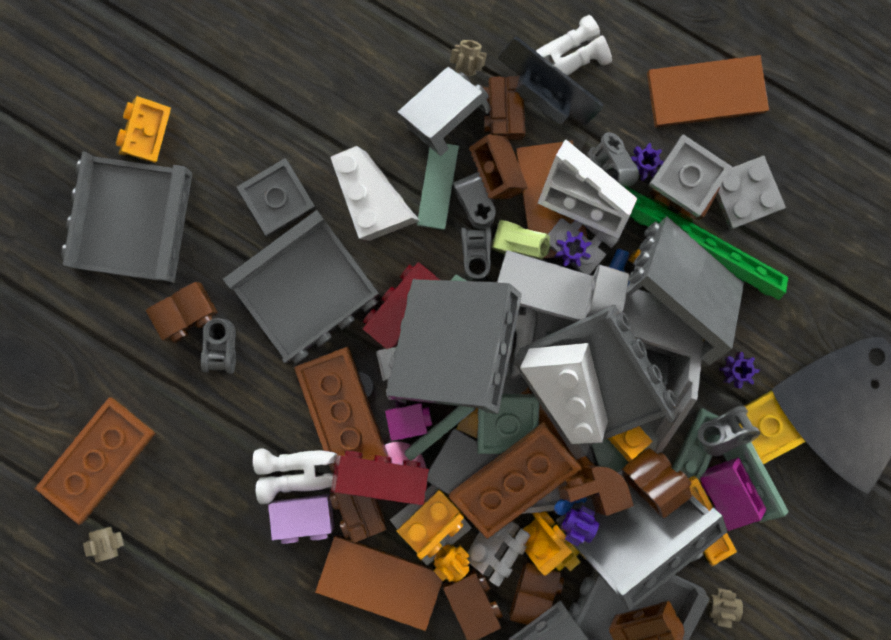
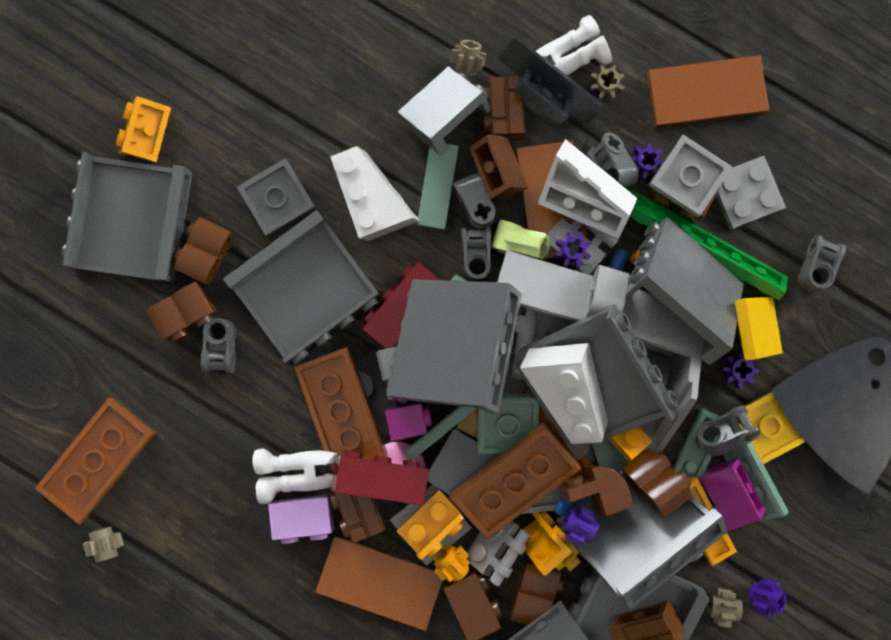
(203, 251): none -> reddish brown brick
(606, 74): none -> dark tan gear
(758, 327): none -> yellow tile
(767, 597): none -> dark purple gear
(823, 259): none -> dark grey piece

